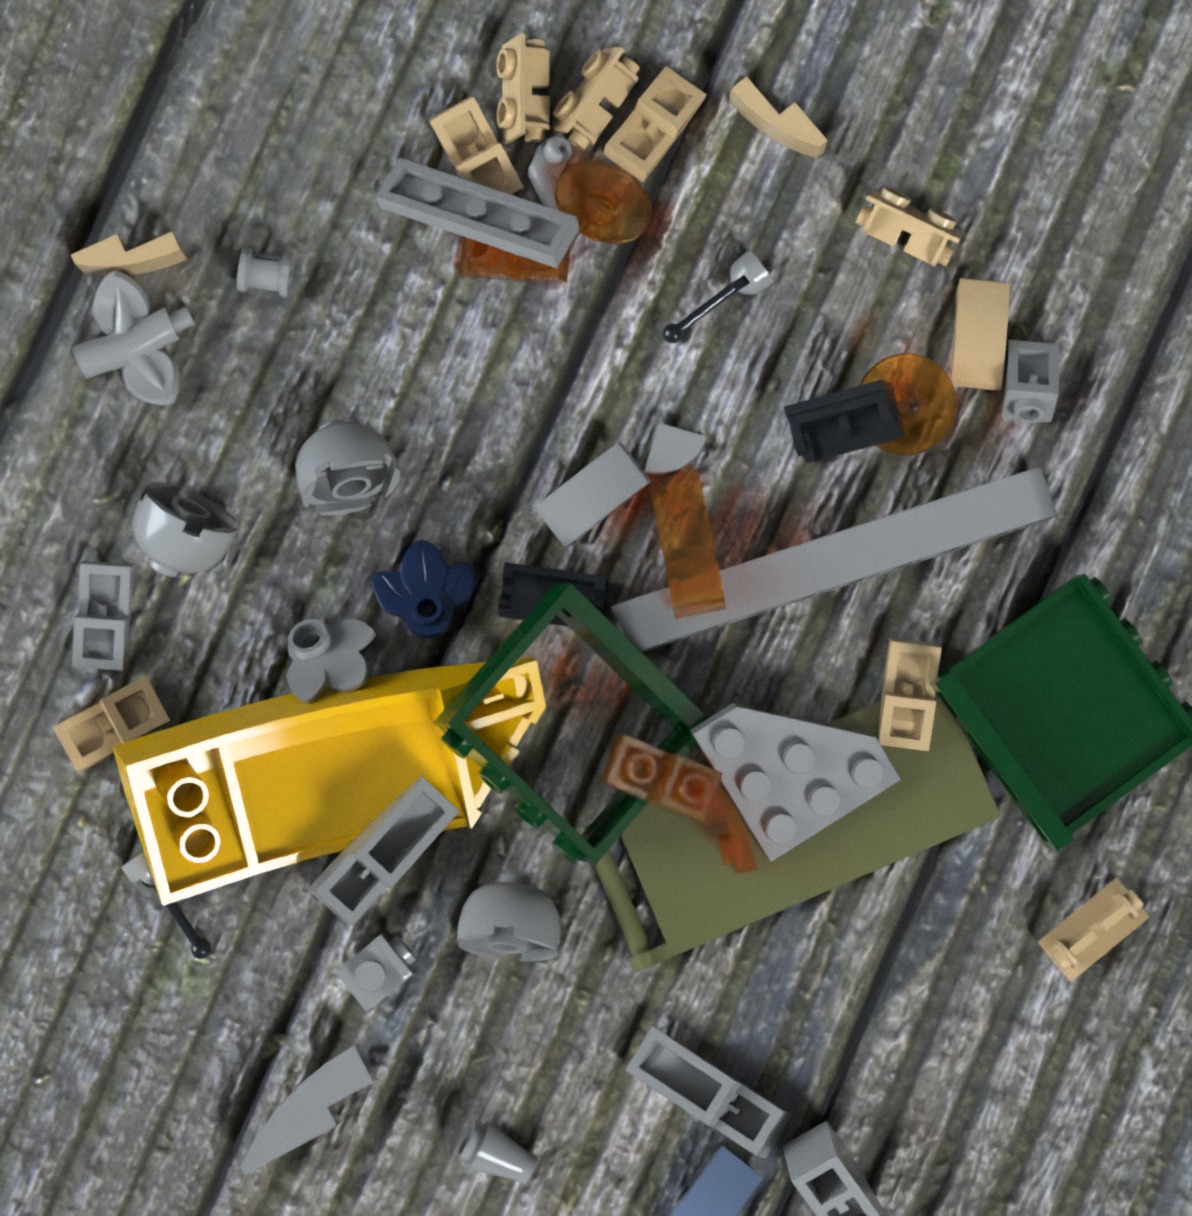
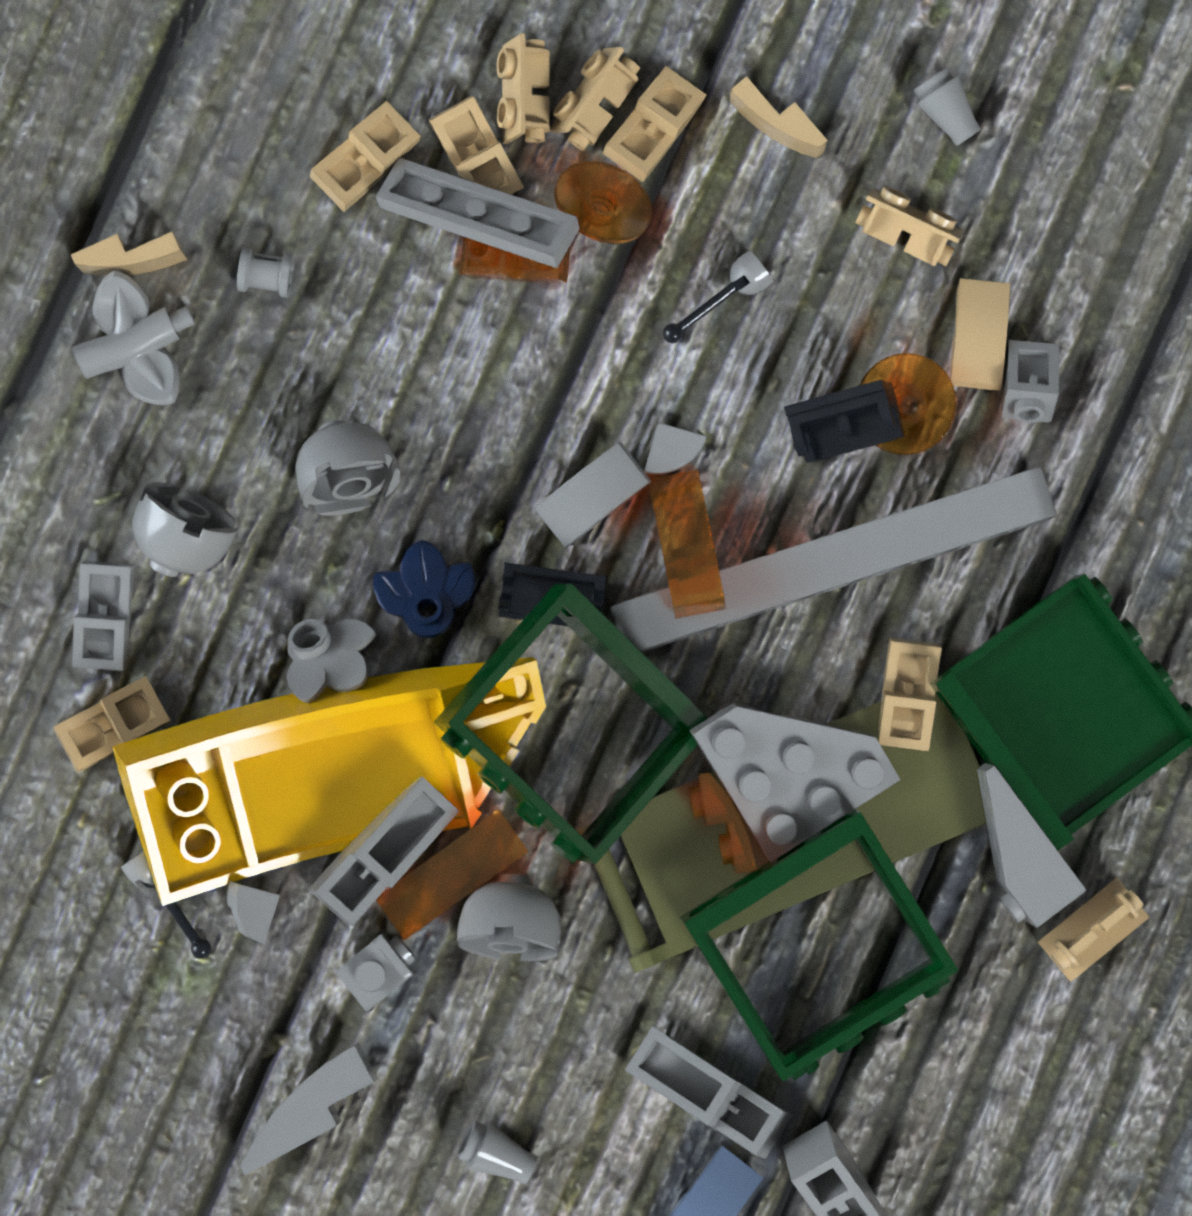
(252, 910): none -> light grey tile
(365, 156): none -> tan slope
(452, 874): none -> clear orange slope
(547, 167): light grey arm -> none
(661, 778): clear orange slope -> none
(882, 1006): none -> dark green window
(947, 105): none -> light grey cone
(1024, 859): none -> light grey slope

